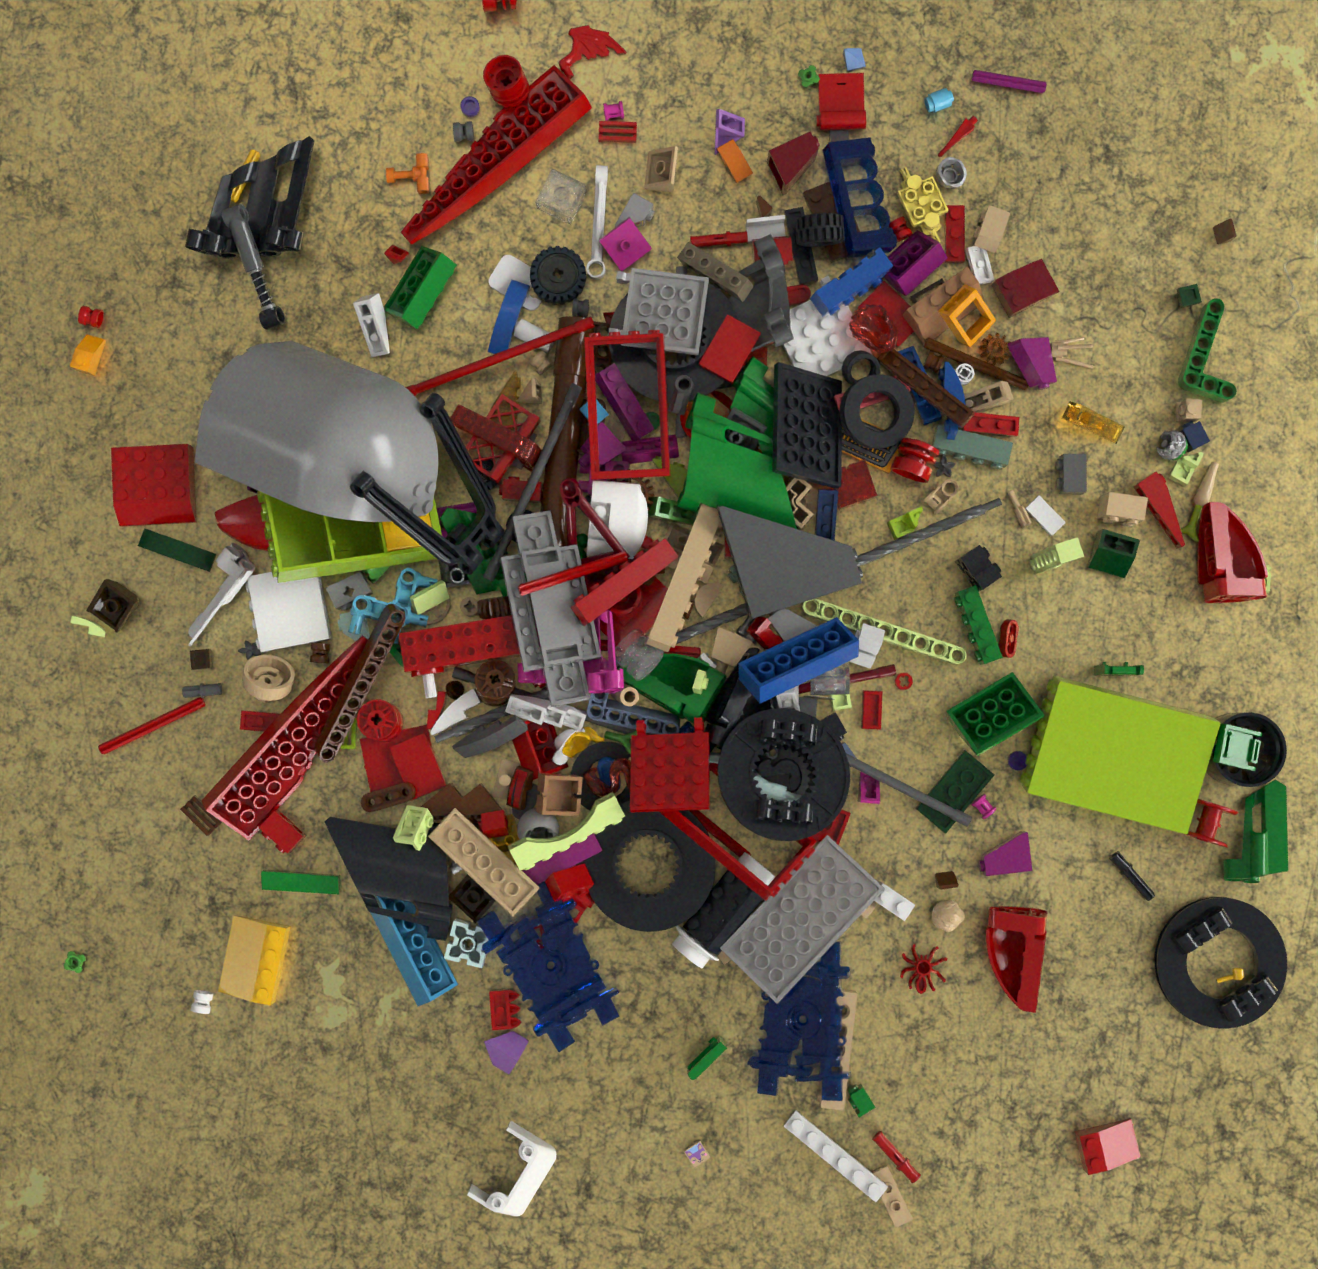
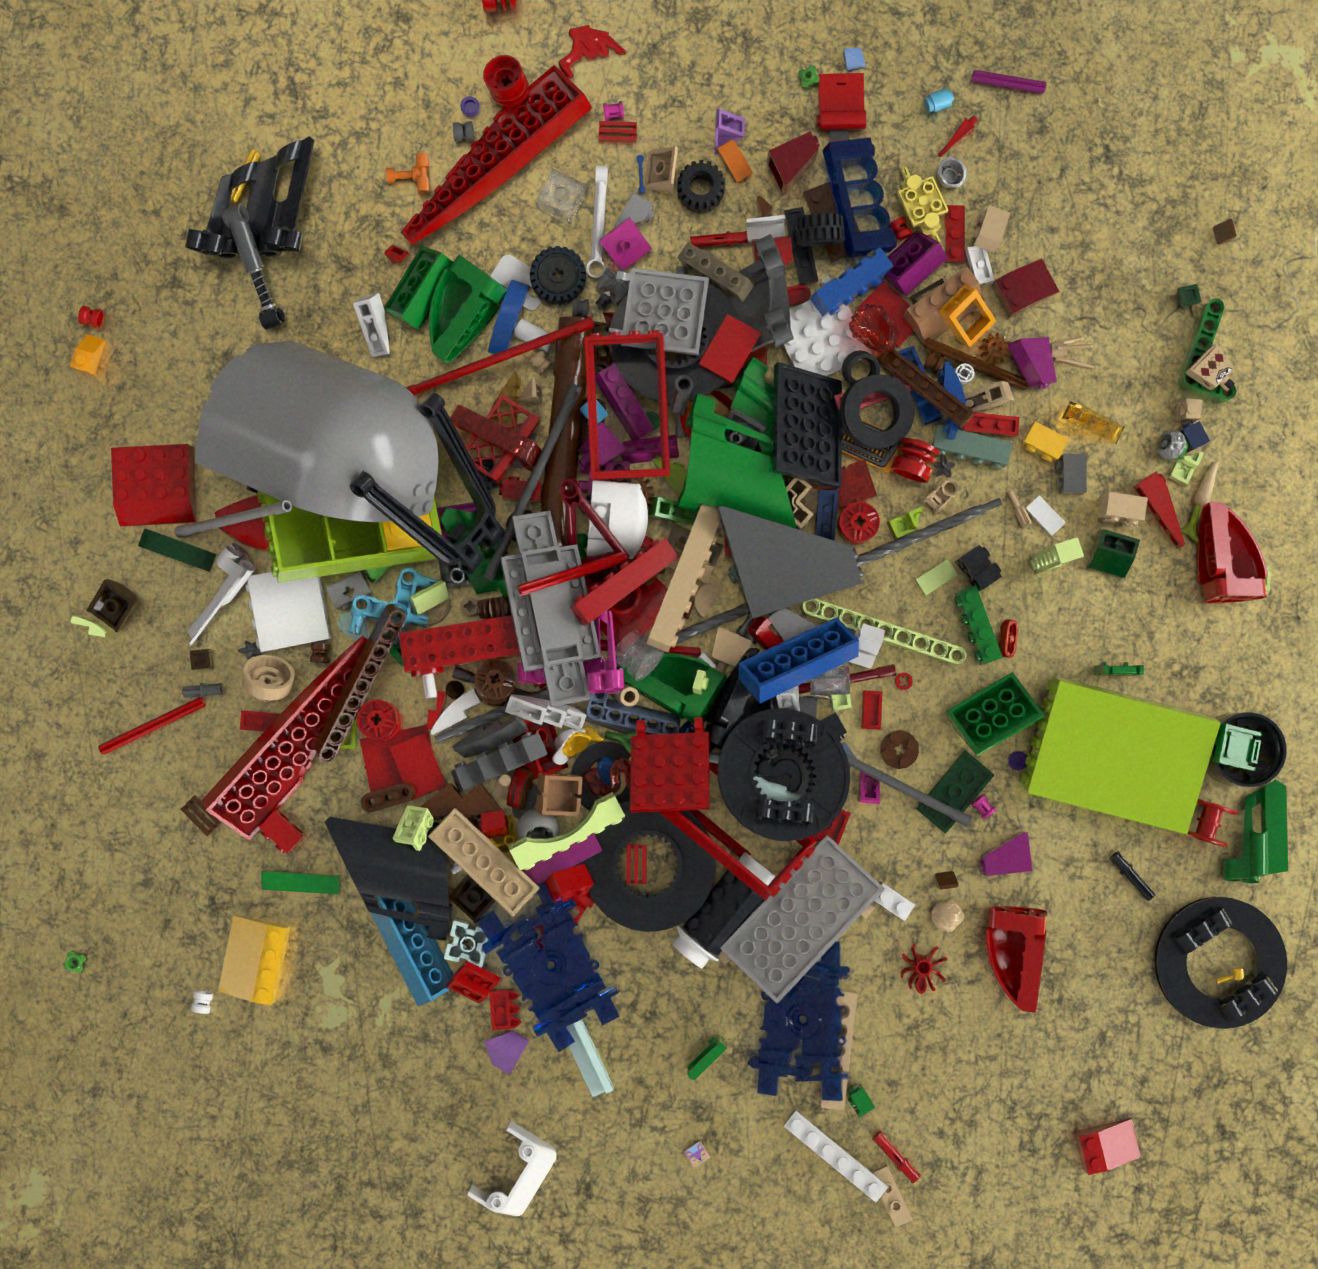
(275, 508): none -> light grey piece
(461, 308): none -> green panel
(473, 982): none -> red slope
(499, 762): none -> dark grey brick
(589, 1060): none -> light aqua panel
(609, 288): none -> torso
(636, 864): none -> red tile
(640, 159): none -> blue hinge
(703, 171): none -> black tyre
(852, 532): none -> red wheel
(904, 759): none -> reddish brown plate
(936, 577): none -> yellowish green tile
(1044, 442): none -> yellow piece
(1212, 369): none -> tan torso

